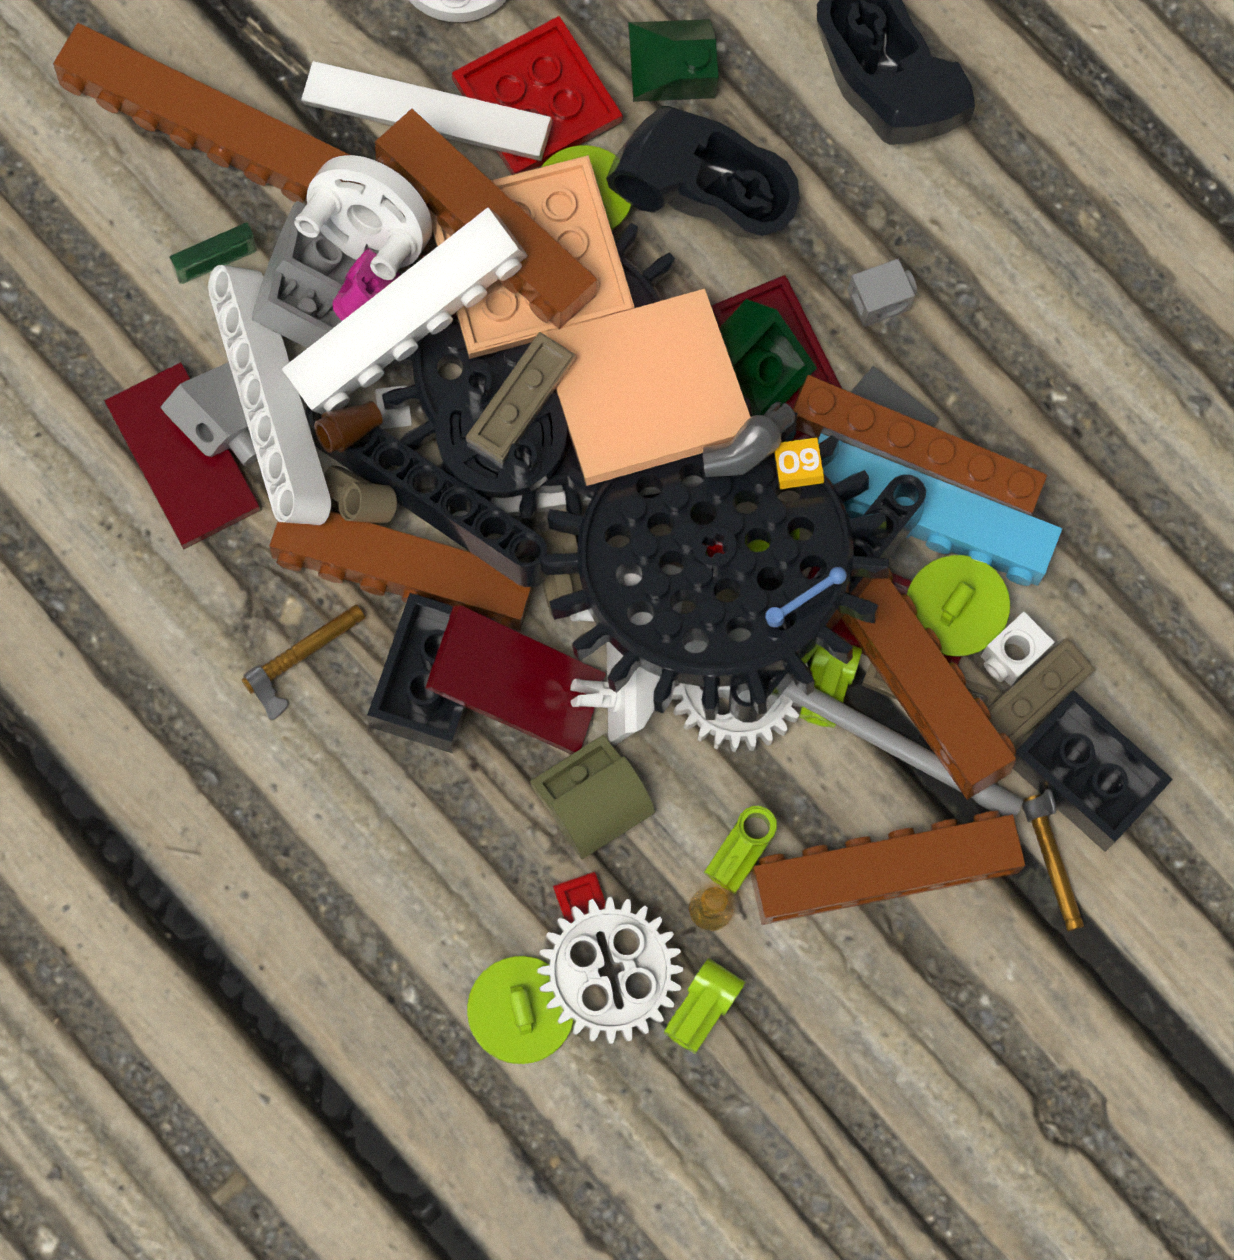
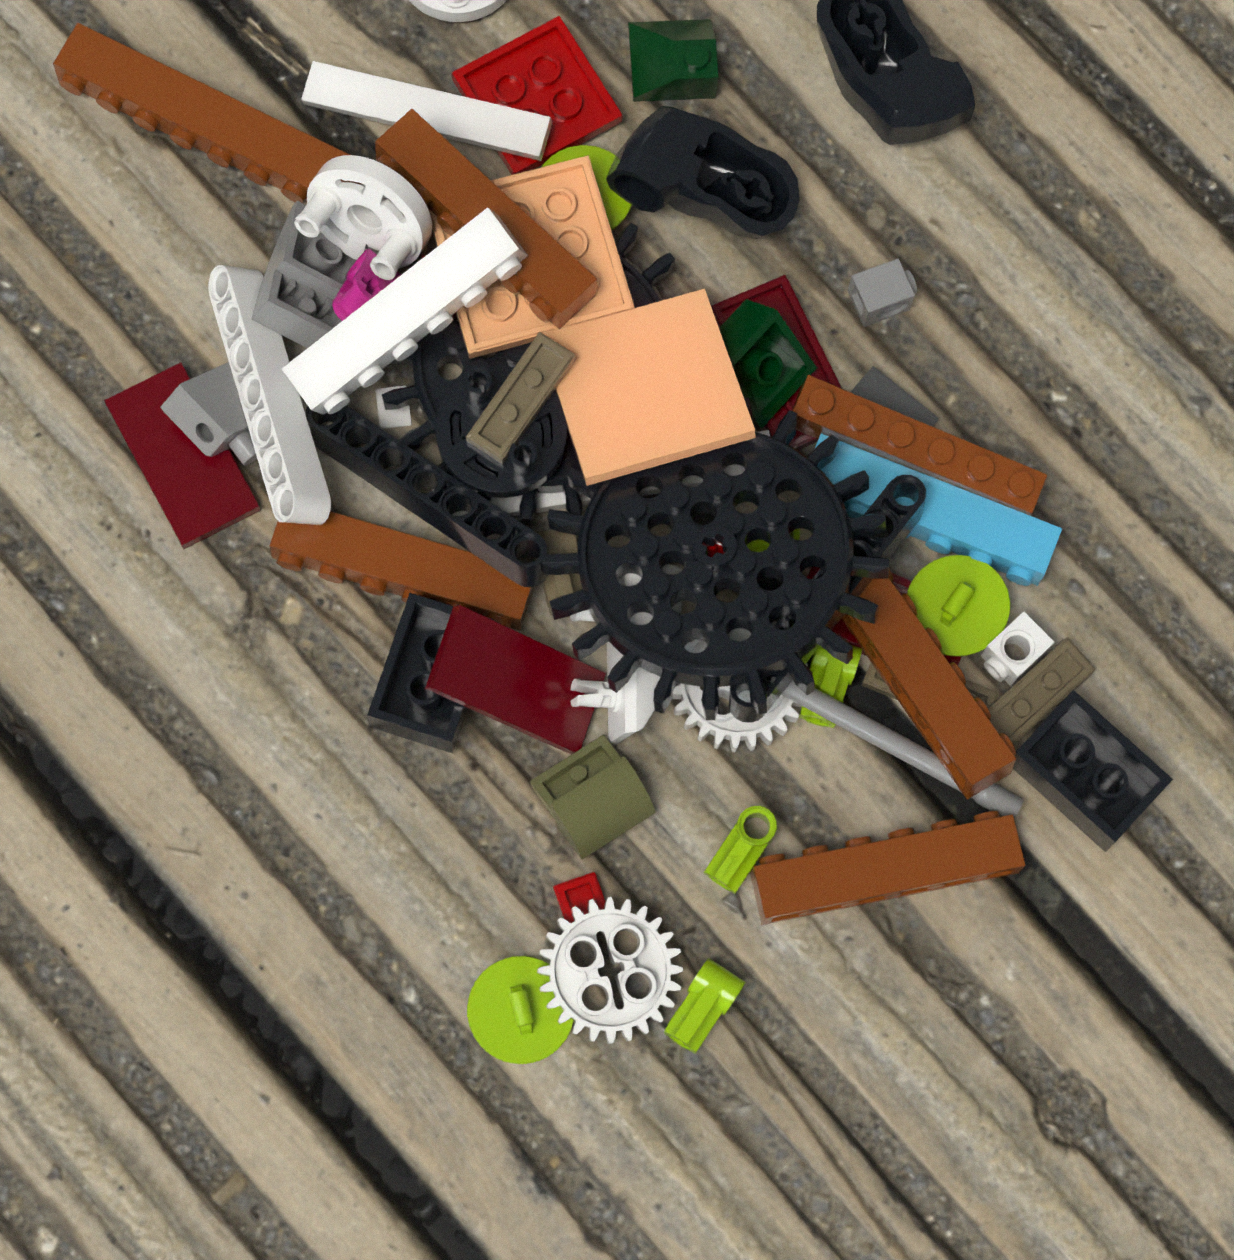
(213, 252): clear green tile -> none
(259, 678): pearl gold piece -> none
(346, 426): reddish brown cone -> none
(359, 498): dark tan piece -> none
(709, 918): clear yellow cone -> none
(751, 445): dark grey arm -> none
(776, 615): medium blue hinge -> none
(799, 463): yellow tile -> none
(1037, 810): pearl gold piece -> none

